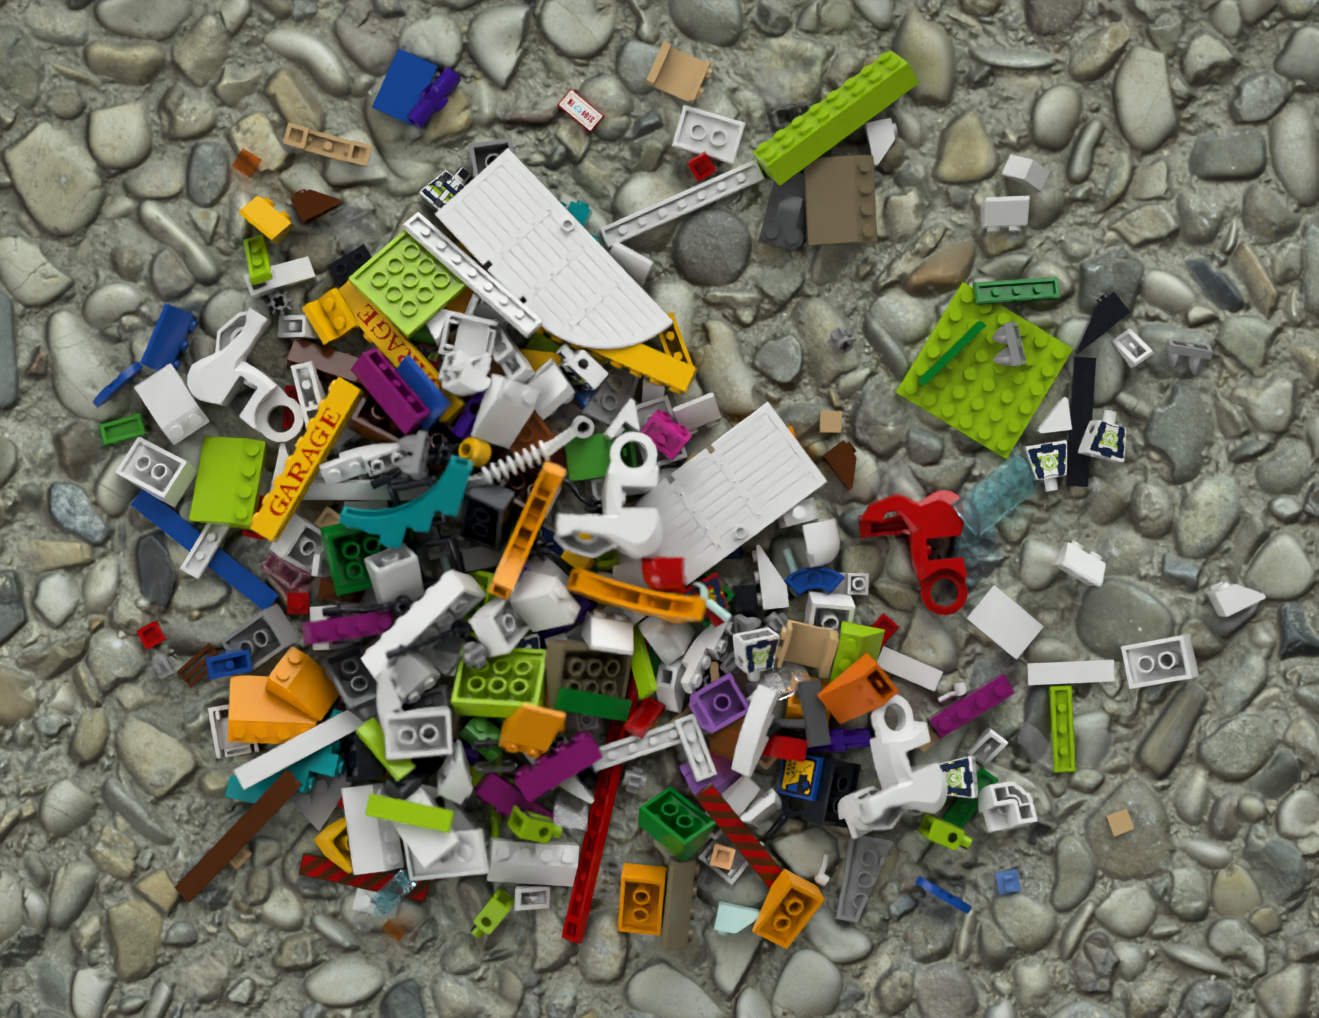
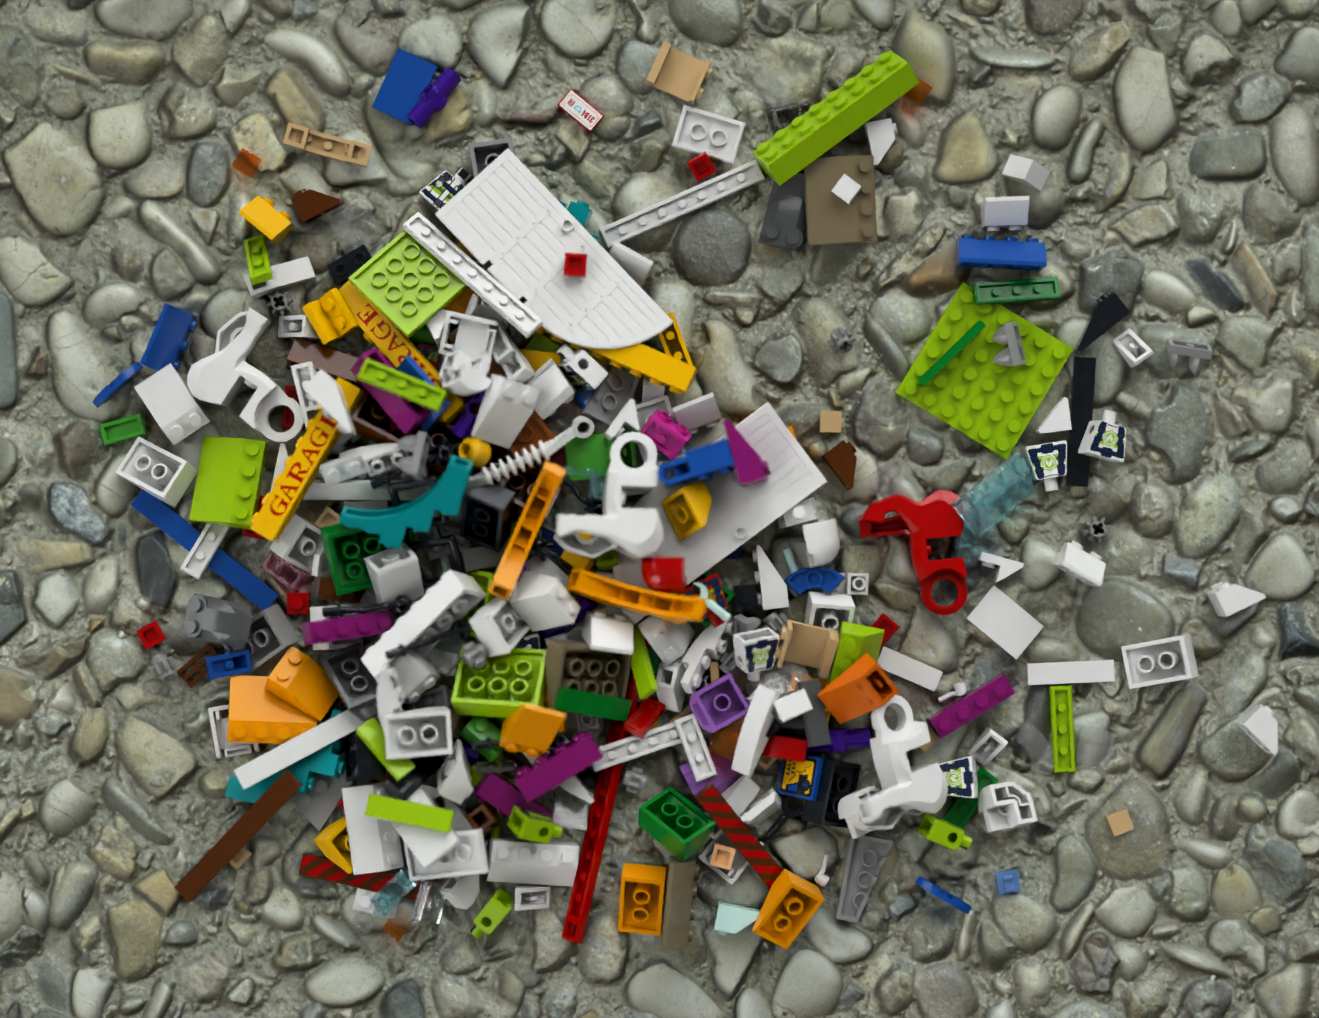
(218, 620): none -> dark grey slope
(330, 396): none -> white slope
(402, 385): none -> lime tile
(428, 903): none -> clear tile
(461, 890): none -> white slope
(484, 819): none -> reddish brown brick
(575, 265): none -> red plate
(596, 484): none -> clear light blue bracket
(688, 509): none -> yellow slope
(699, 464): none -> blue brick
(748, 463): none -> magenta slope
(791, 706): none -> white slope
(846, 189): none -> white tile
(918, 93): none -> clear orange slope
(1000, 254): none -> blue slope
(1005, 566): none -> white slope
(1102, 527): none -> light grey gear
(1260, 726): none -> white slope

